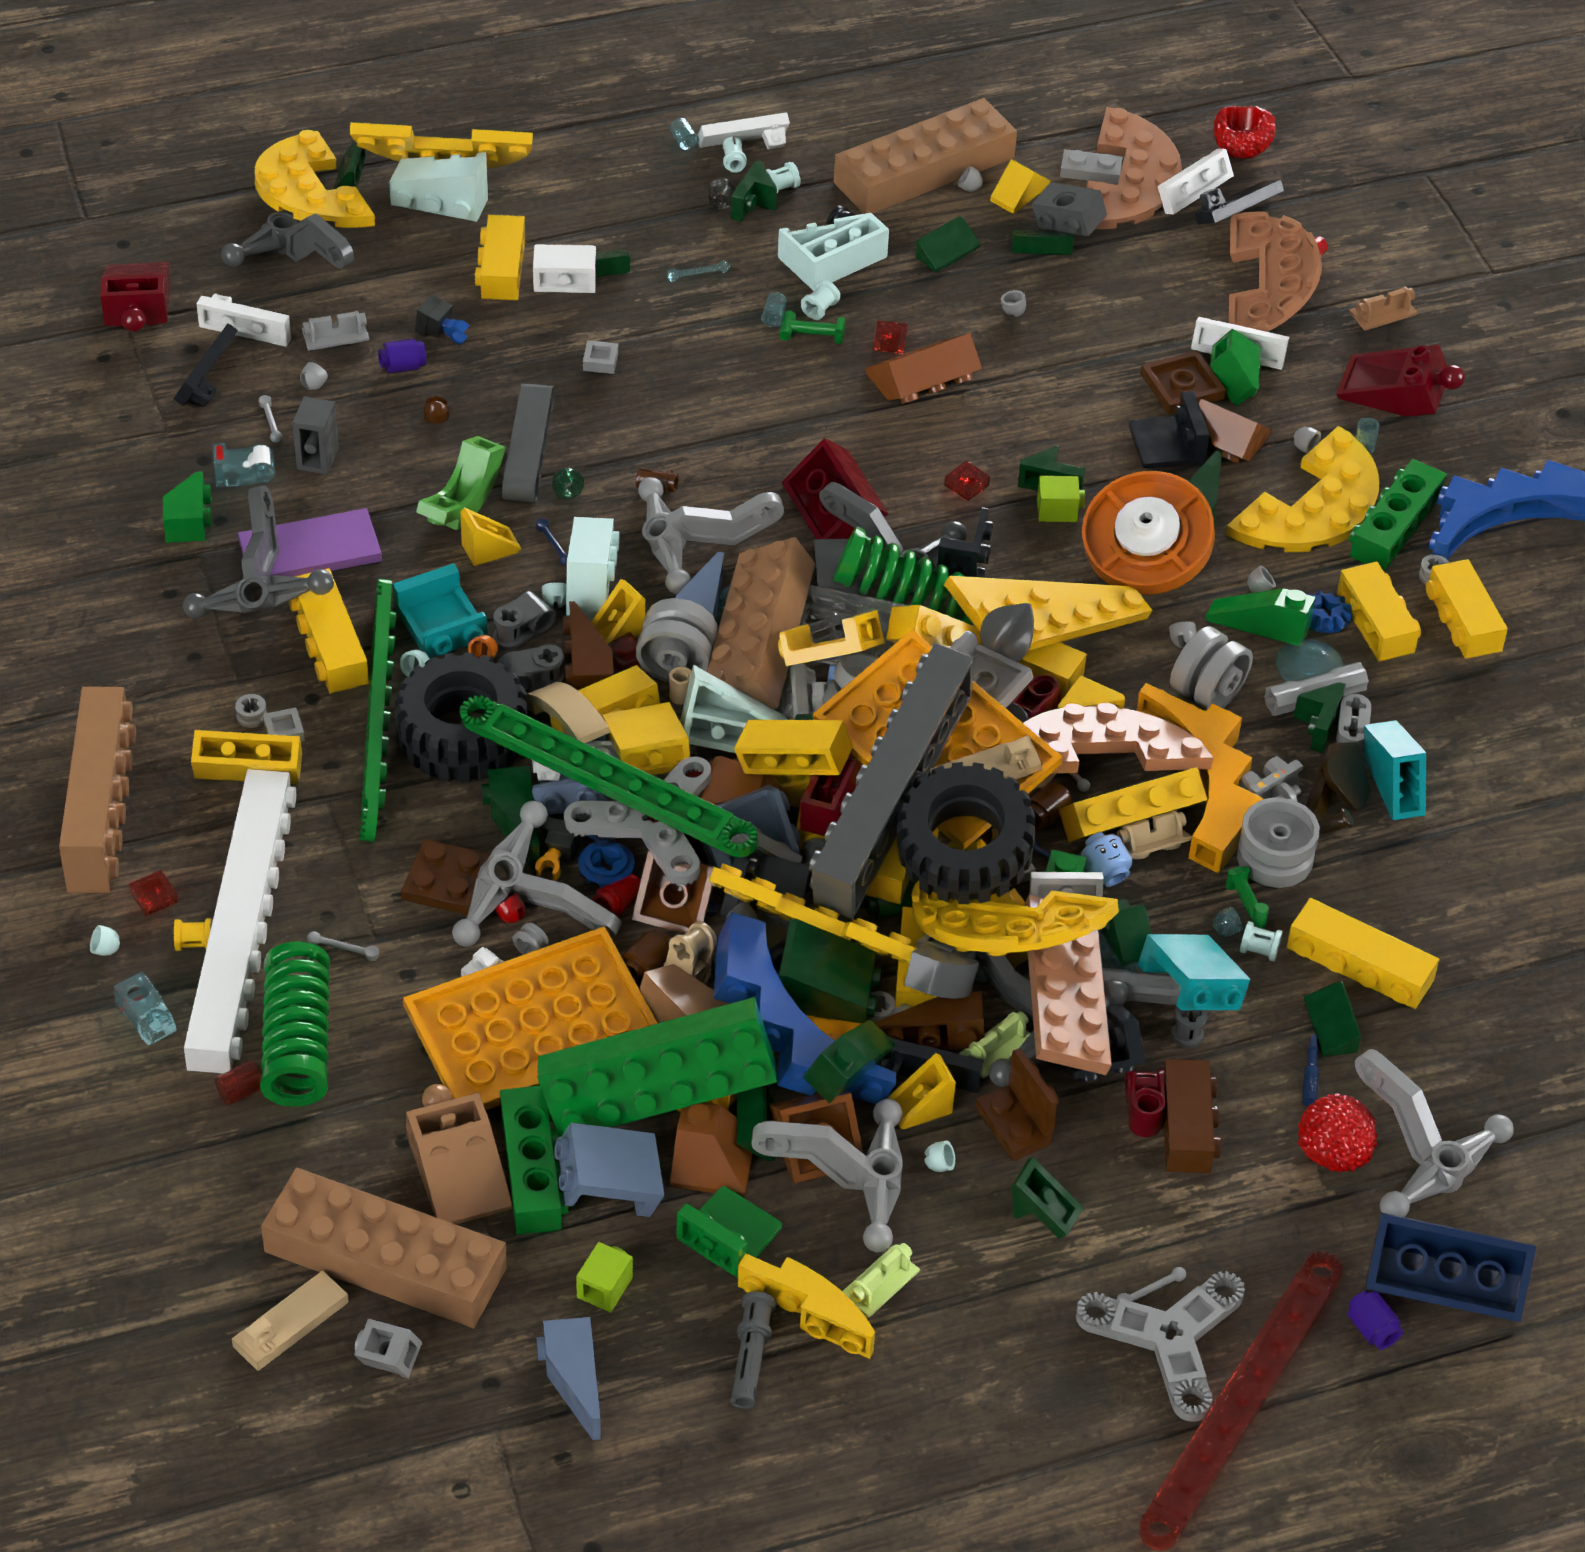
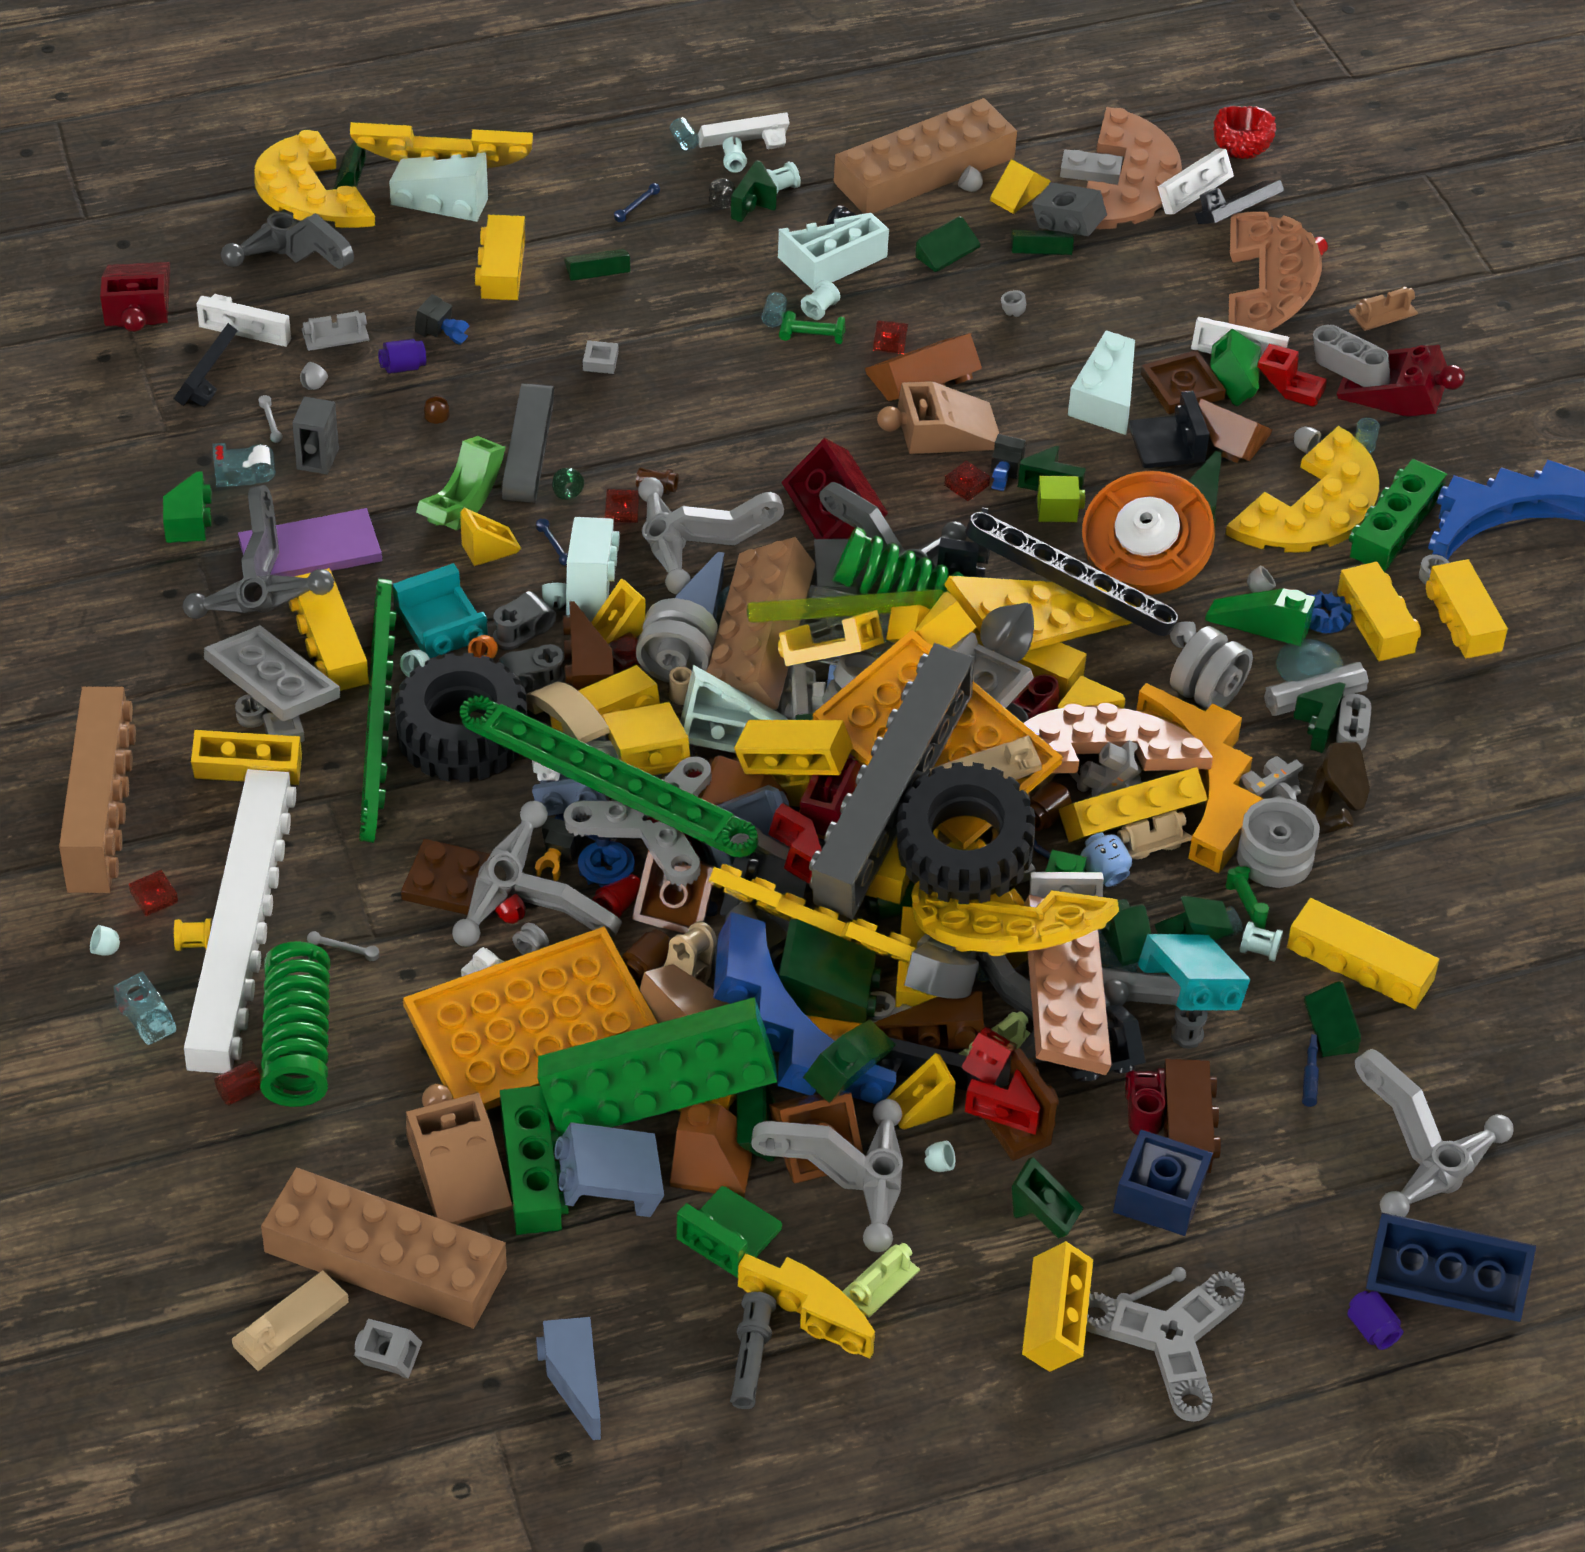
(272, 673): none -> light grey plate
(506, 794): dark green slope -> none
(564, 268): white panel -> none
(604, 1276): lime brick -> none
(620, 215): none -> dark blue hinge
(622, 505): none -> clear red plate
(673, 274): clear light blue hinge -> none
(800, 835): none -> red slope
(838, 606): none -> clear neon green axle
(940, 419): none -> medium nougat slope
(945, 622): none -> yellow slope
(988, 1055): none -> red slope
(1006, 460): none -> pearl dark grey piece
(1009, 1107): none -> red slope
(1055, 570): none -> black beam
(1057, 1306): none -> yellow brick
(1104, 384): none -> light aqua wedge
(1116, 770): none -> light grey hips
(1162, 1182): none -> dark blue slope
(1199, 918): none -> dark green slope
(1240, 1401): clear red plate -> none
(1281, 369): none -> red slope
(1338, 1133): red hair -> none
(1351, 356): none -> light grey beam
(1397, 768): teal slope -> none

